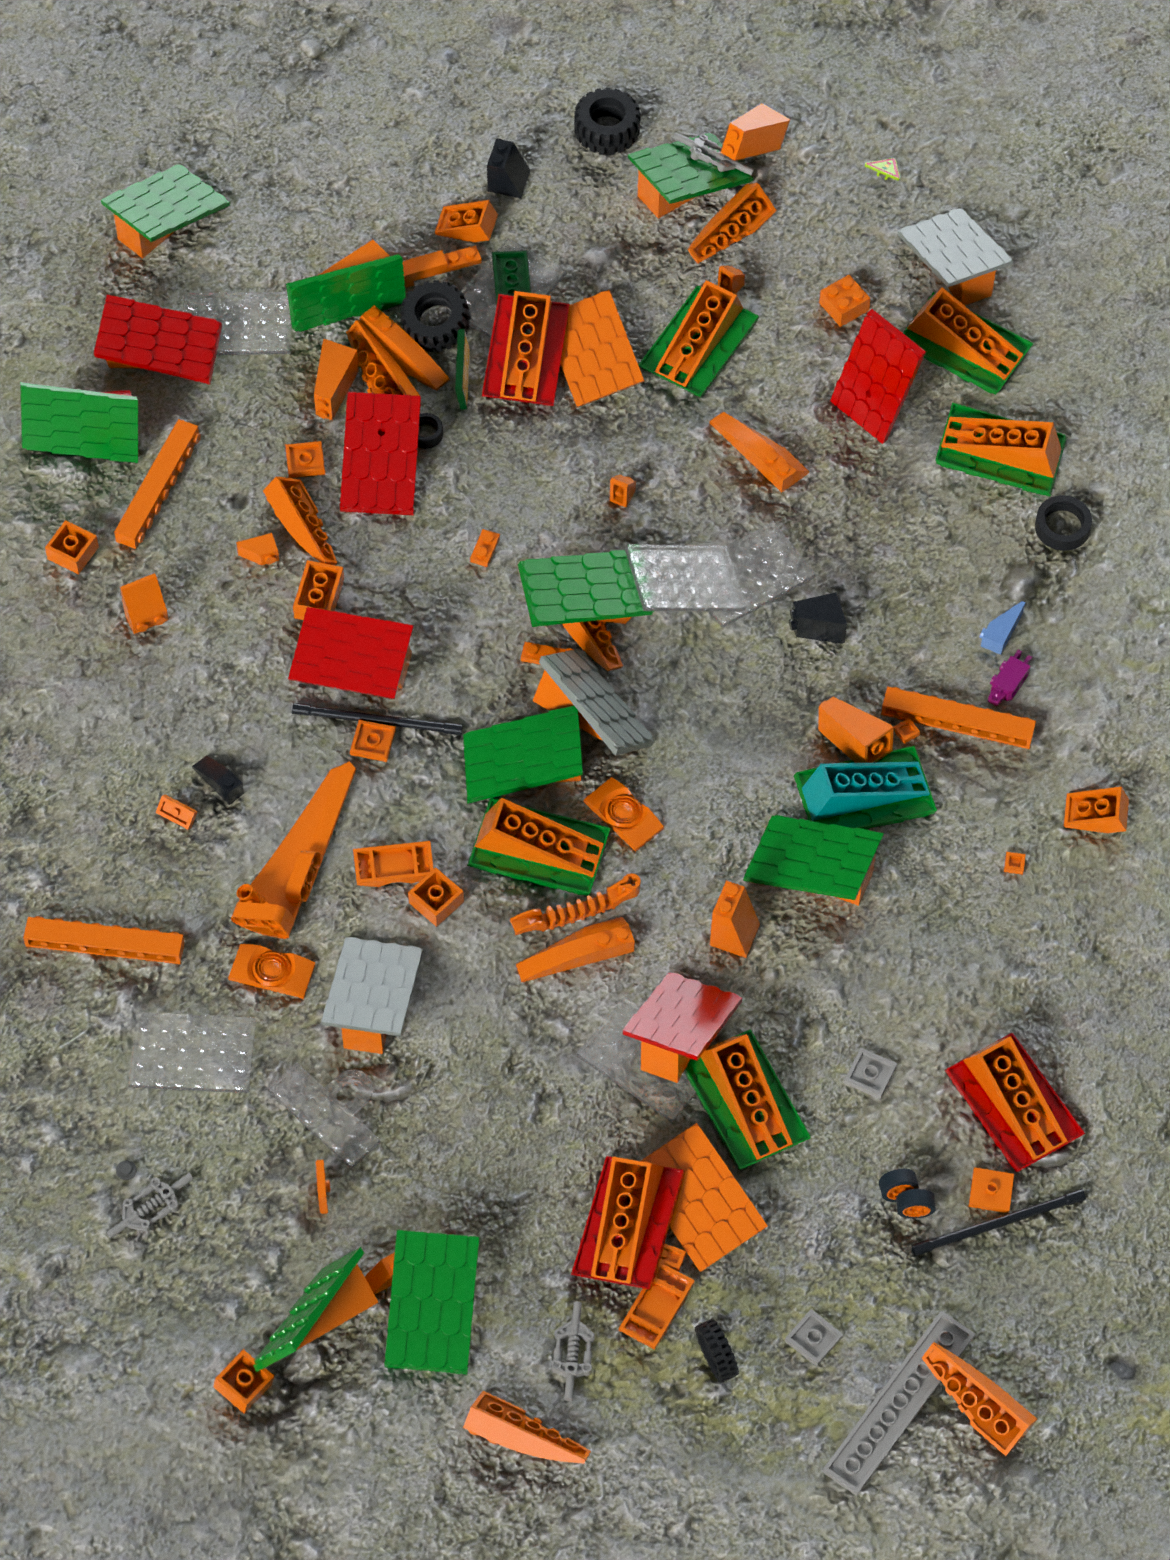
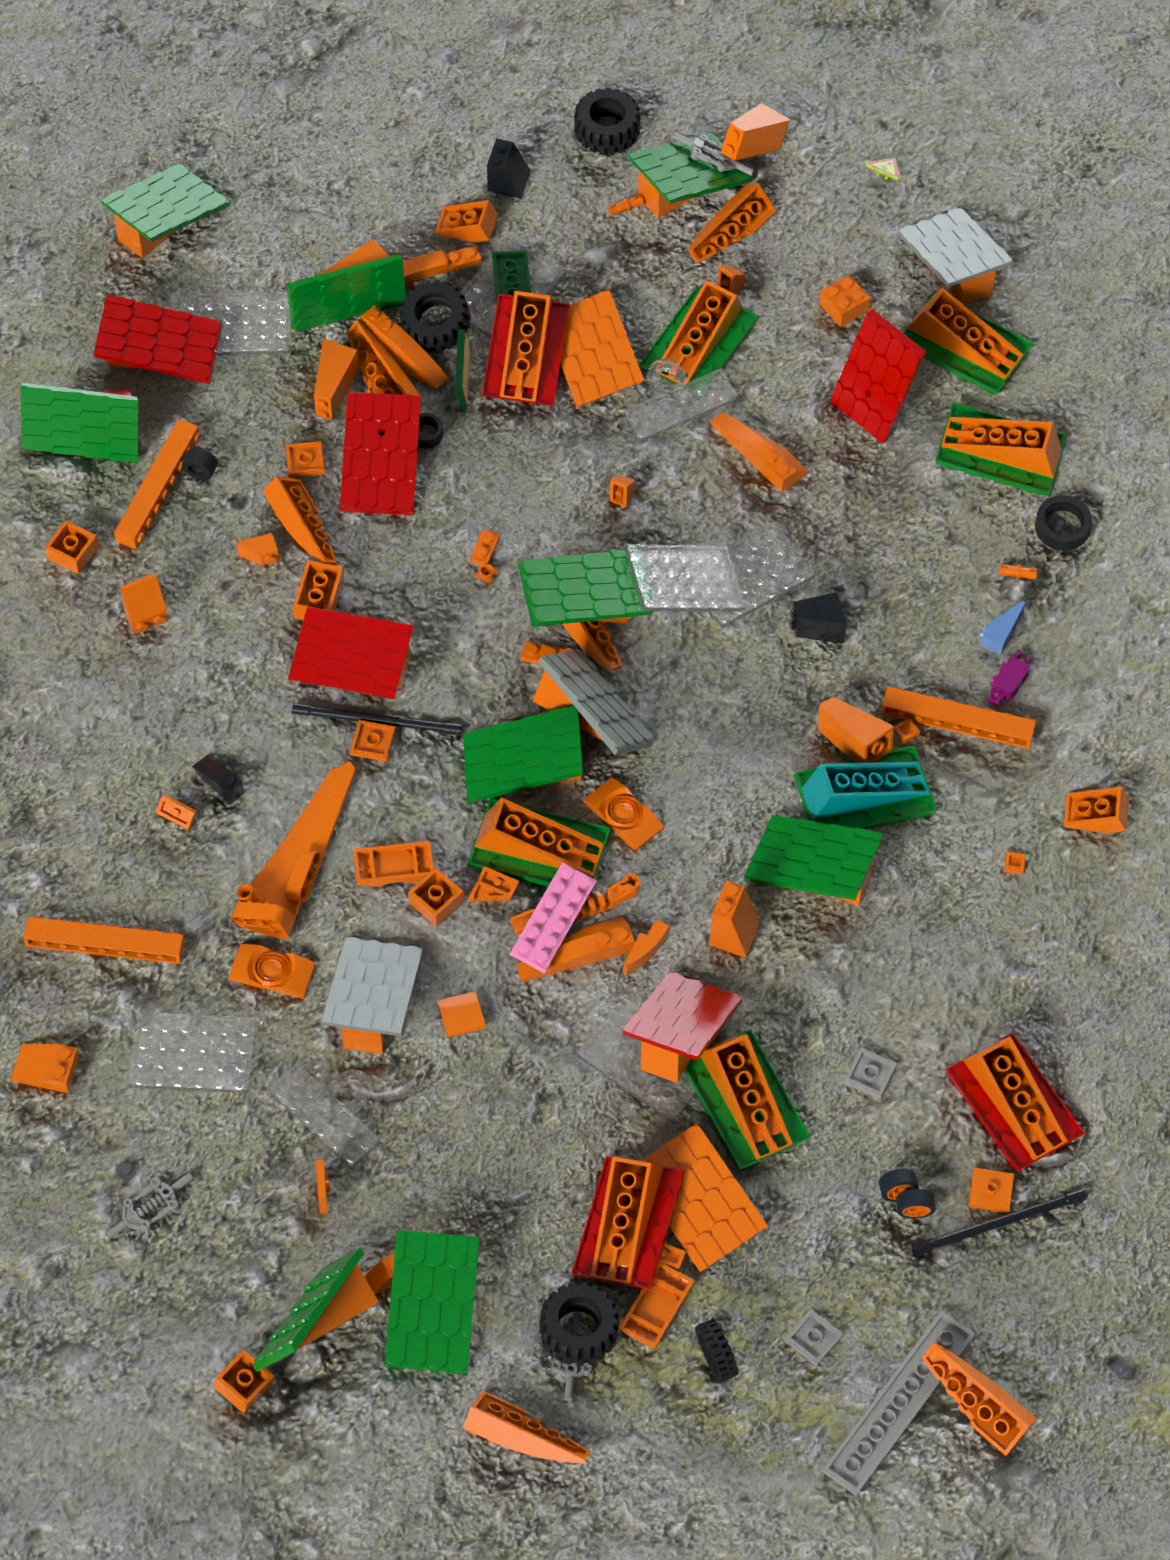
(46, 1066): none -> orange slope
(199, 463): none -> black tyre
(461, 1014): none -> orange slope
(486, 568): none -> orange plate
(493, 887): none -> orange wing
(553, 917): none -> bright pink plate
(576, 1348): none -> black tyre
(625, 205): none -> orange pin
(646, 946): none -> orange slope
(679, 404): none -> clear plate
(1017, 571): none -> orange pin

